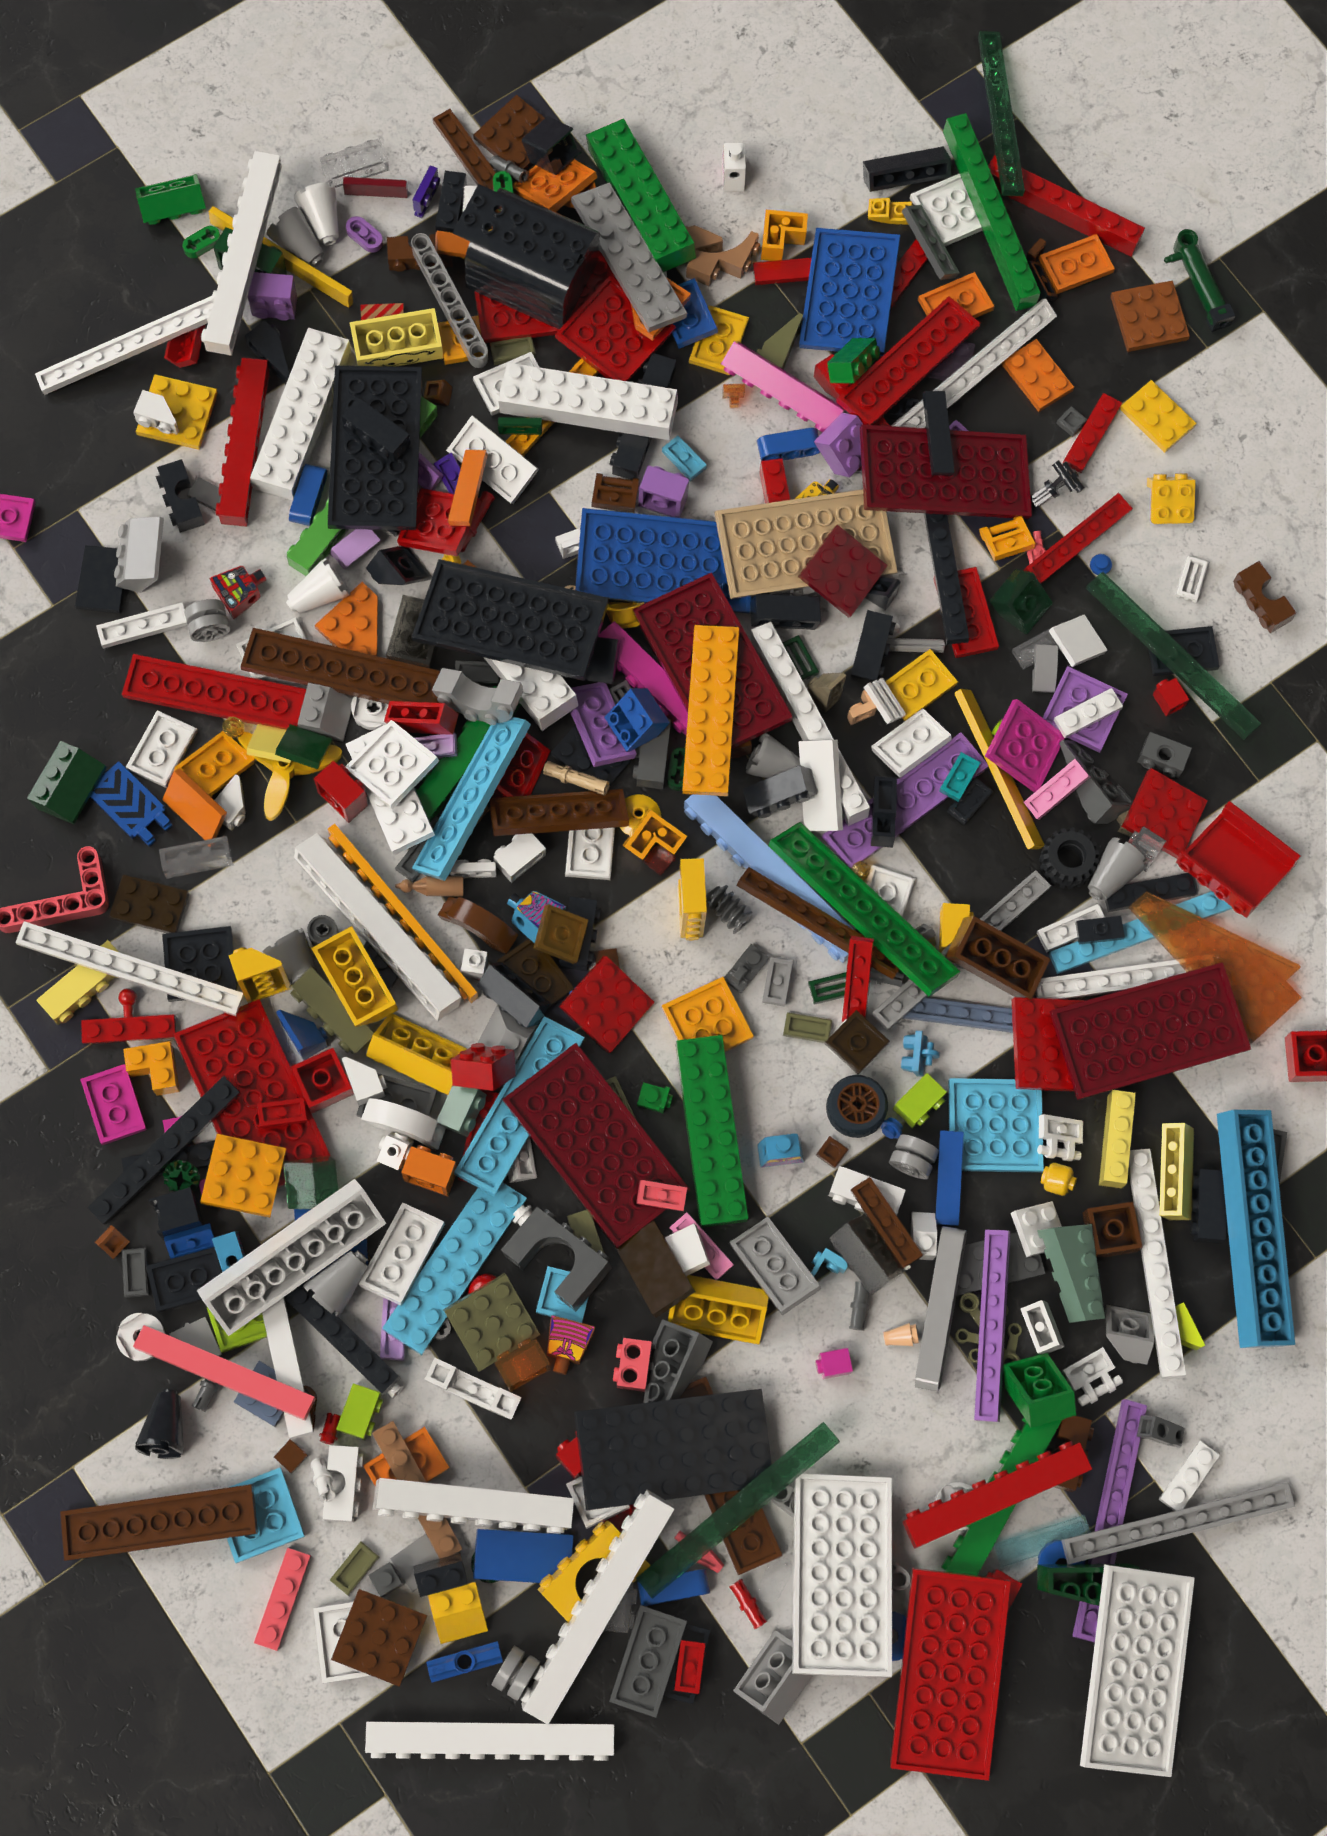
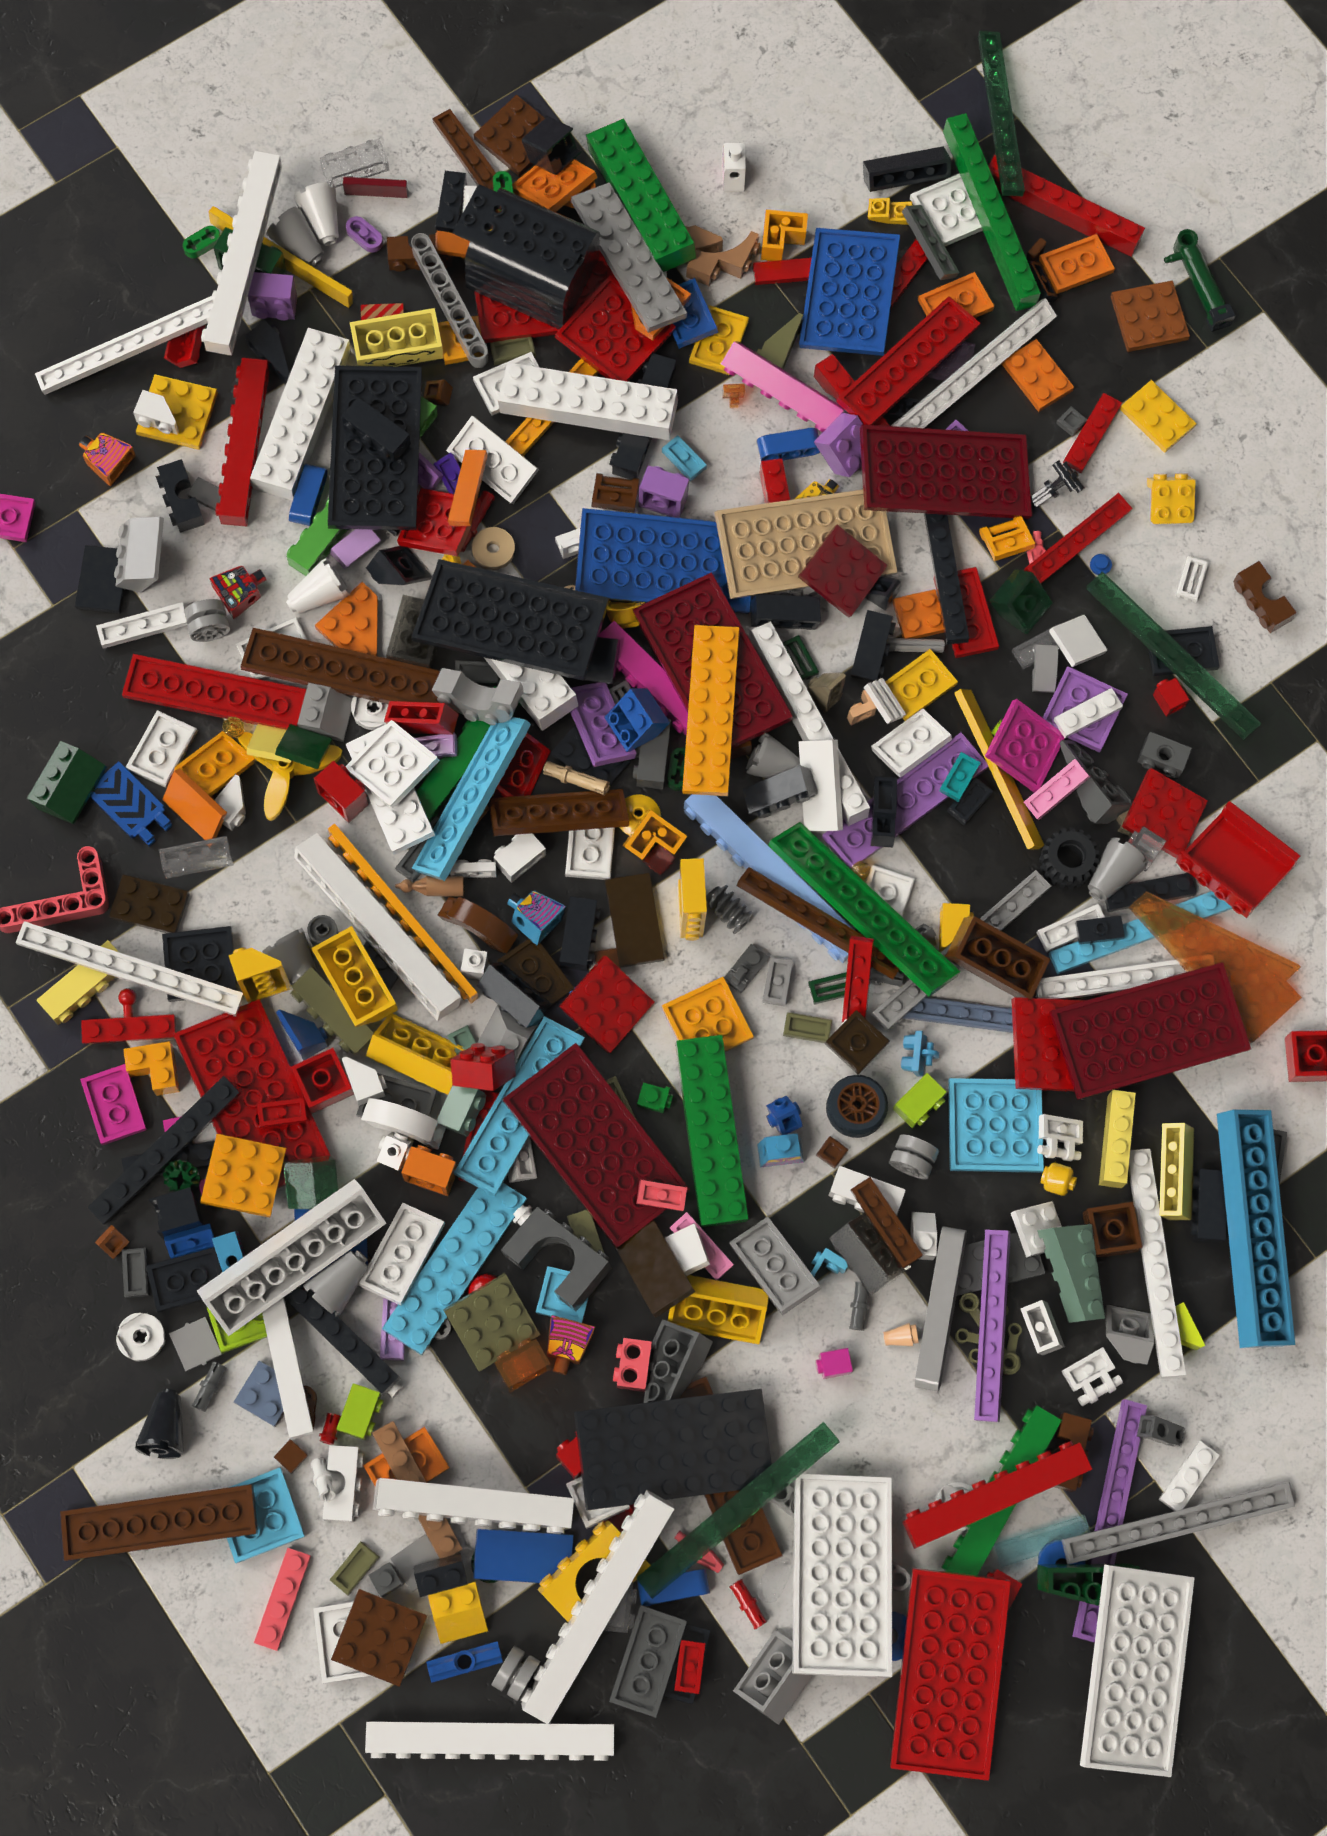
(107, 456): none -> torso
(170, 199): green slope -> none
(224, 1372): coral tile -> none
(426, 191): dark purple plate -> none
(462, 1037): none -> sand green tile
(472, 1389): white slope -> none
(491, 536): none -> tan tile
(509, 166): dark grey pin -> none
(519, 426): dark green tile -> none
(560, 933): pearl gold plate -> none
(634, 920): none -> dark brown tile
(784, 1115): none -> blue brick
(853, 360): green brick -> none
(891, 1128): blue plate -> none
(919, 614): none -> orange plate
(938, 433): black tile -> none
(949, 1177): blue tile -> none
(1039, 1390): green brick -> none

